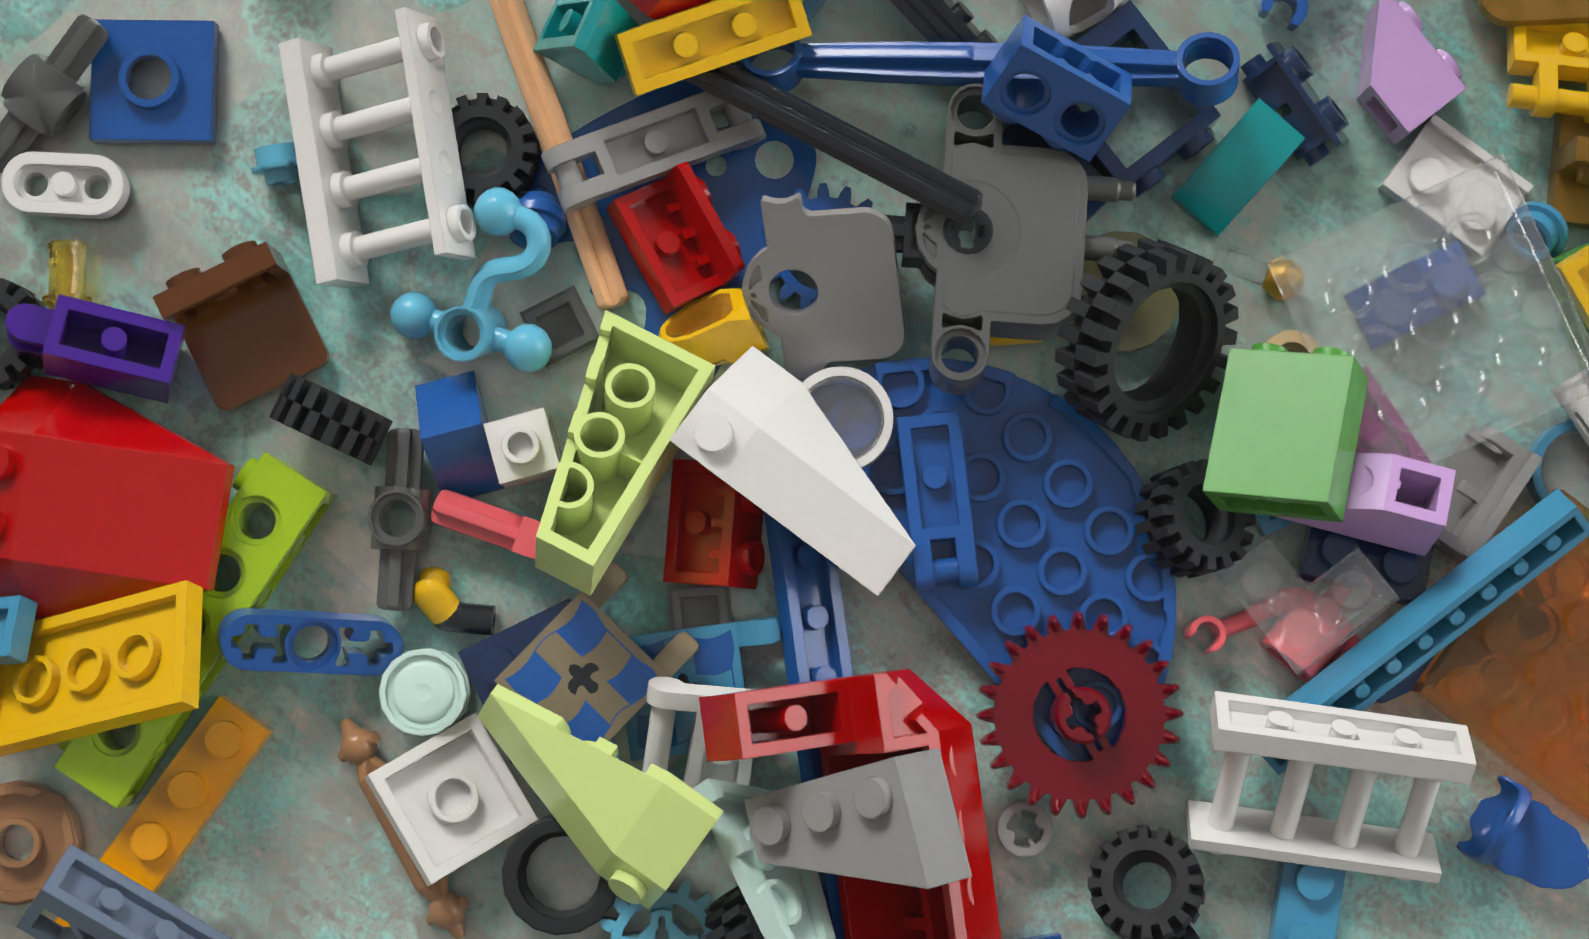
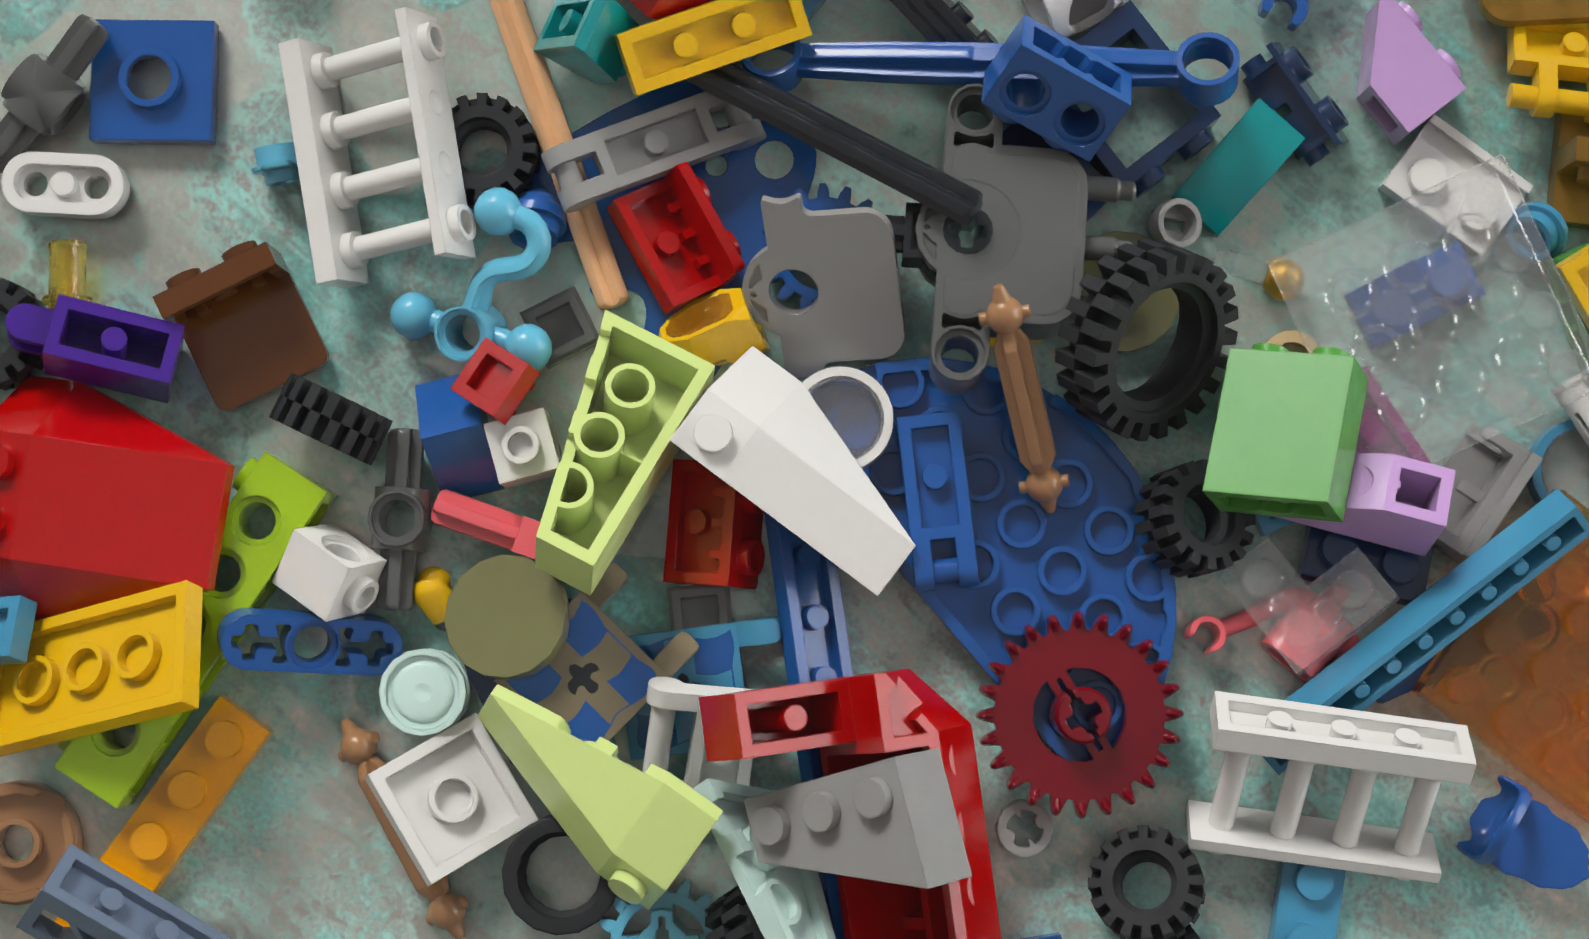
(329, 571): none -> white brick
(495, 381): none -> red tile
(507, 618): none -> olive tile
(1024, 398): none -> medium nougat wheel
(1175, 211): none -> light grey hinge

